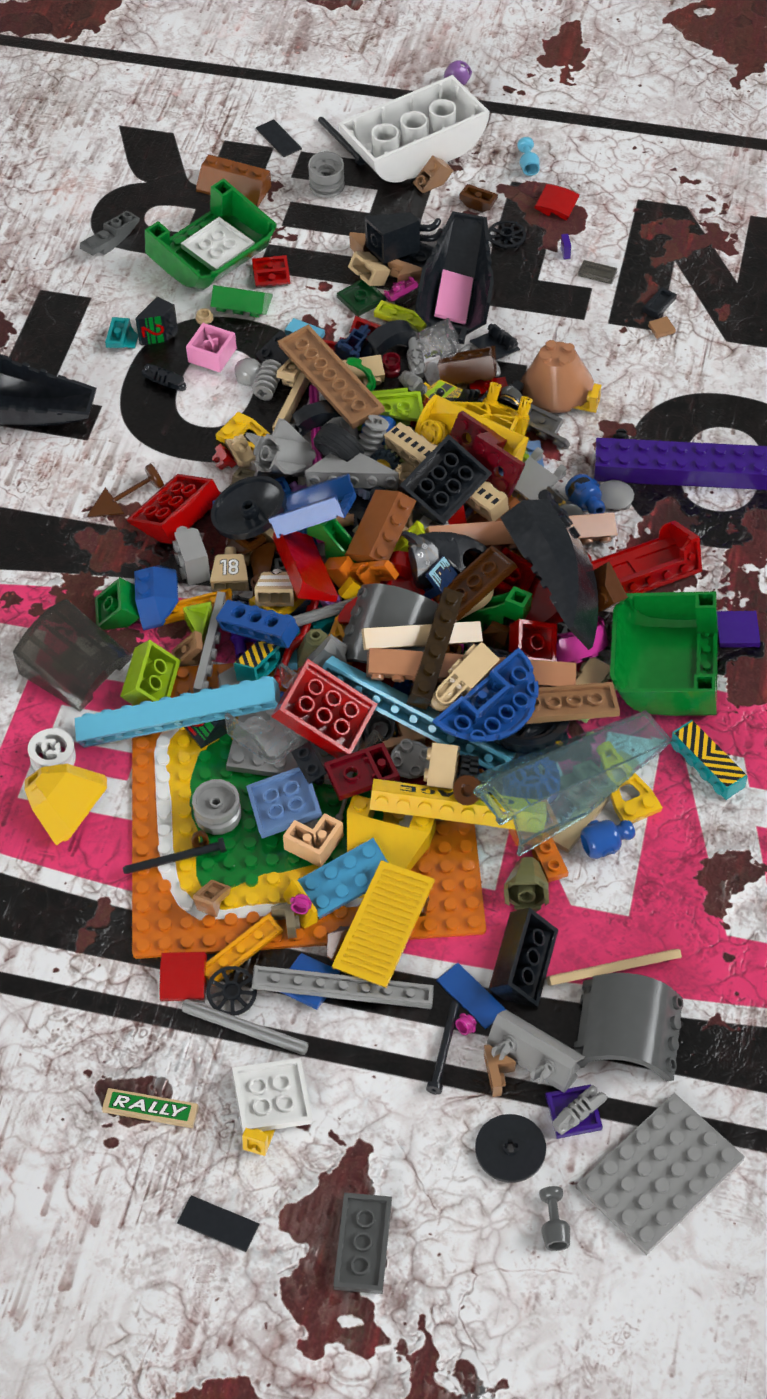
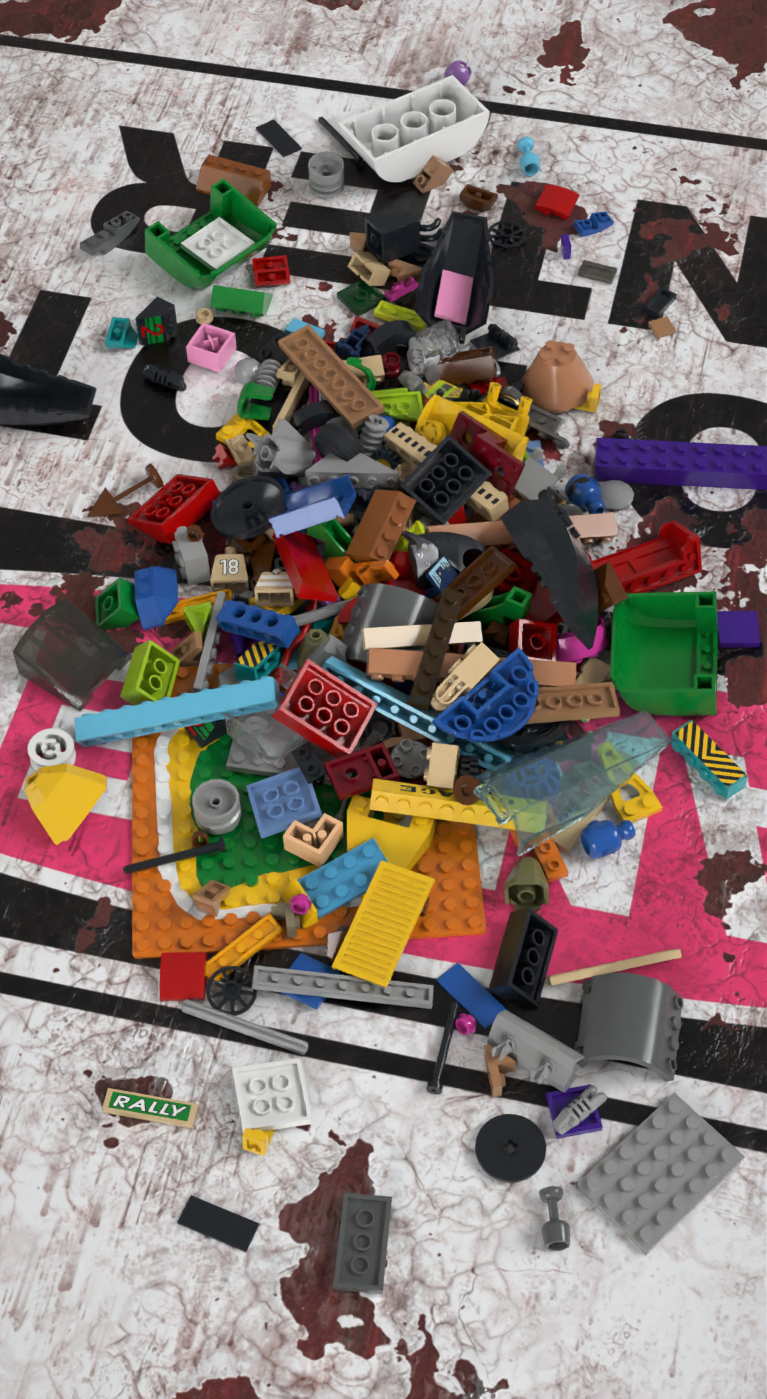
(197, 535): none -> reddish brown hinge
(253, 411): none -> green piece
(597, 223): none -> blue slope

